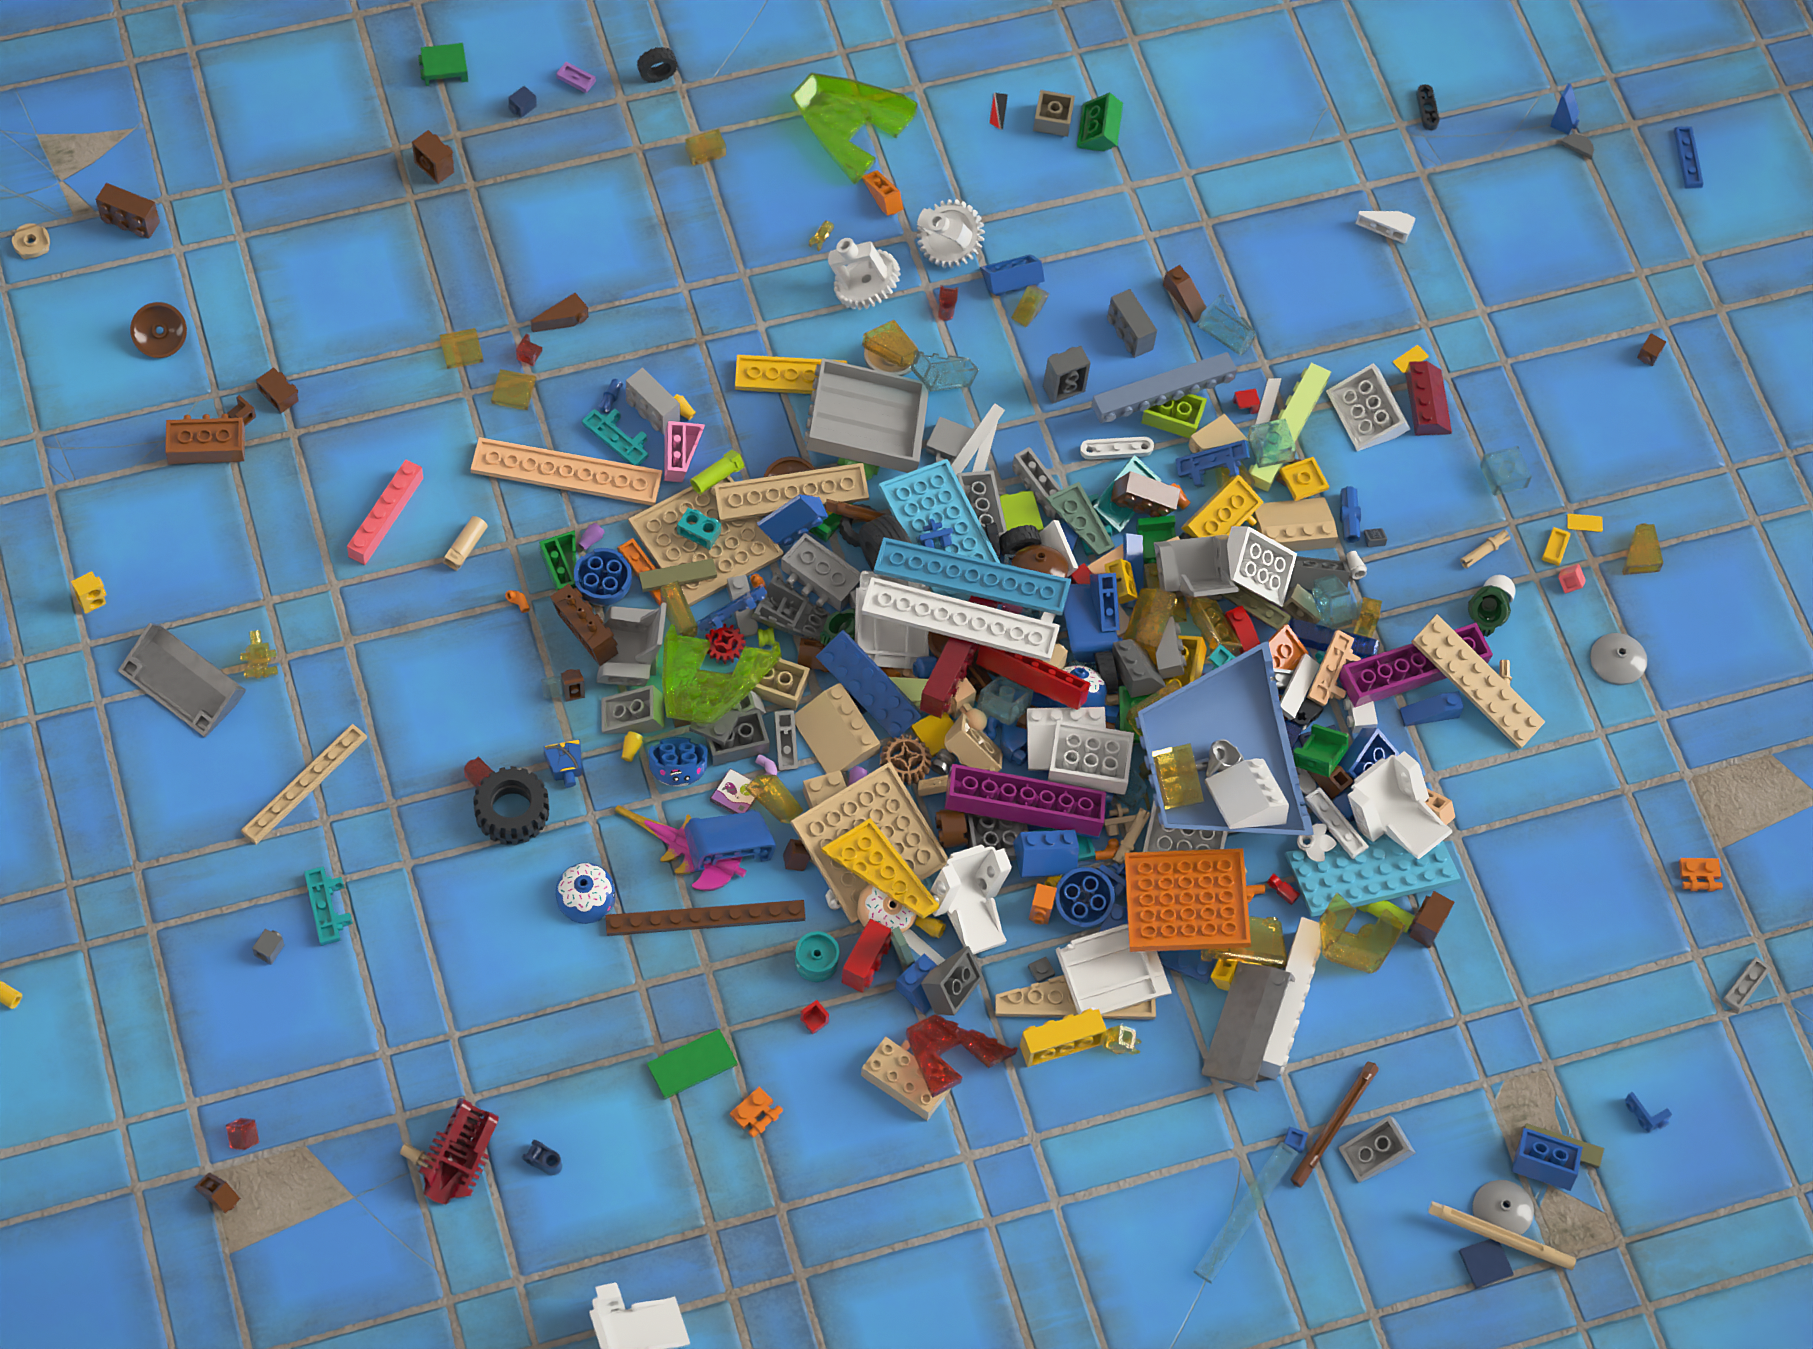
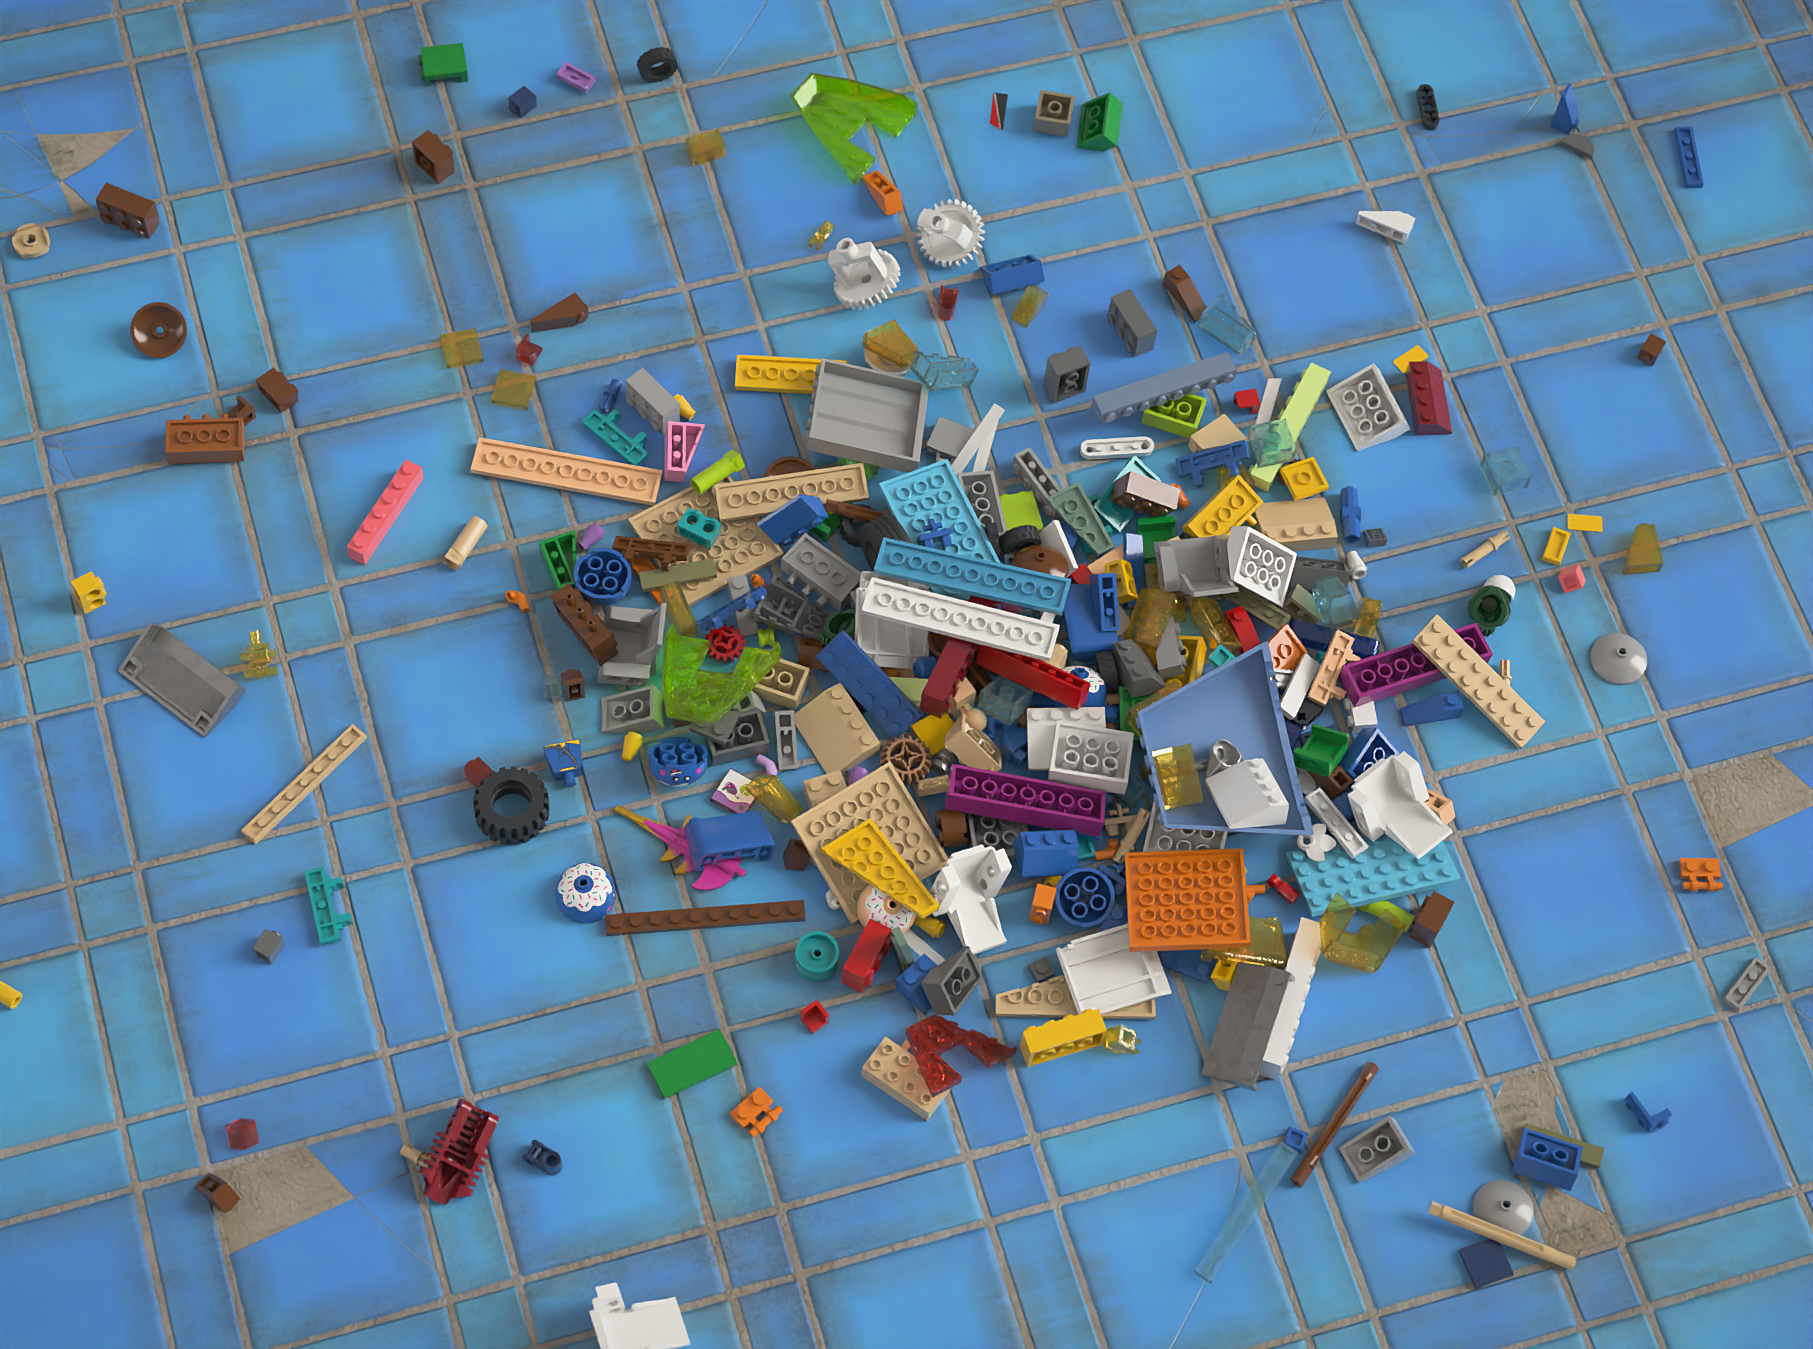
(665, 551): none -> reddish brown hinge

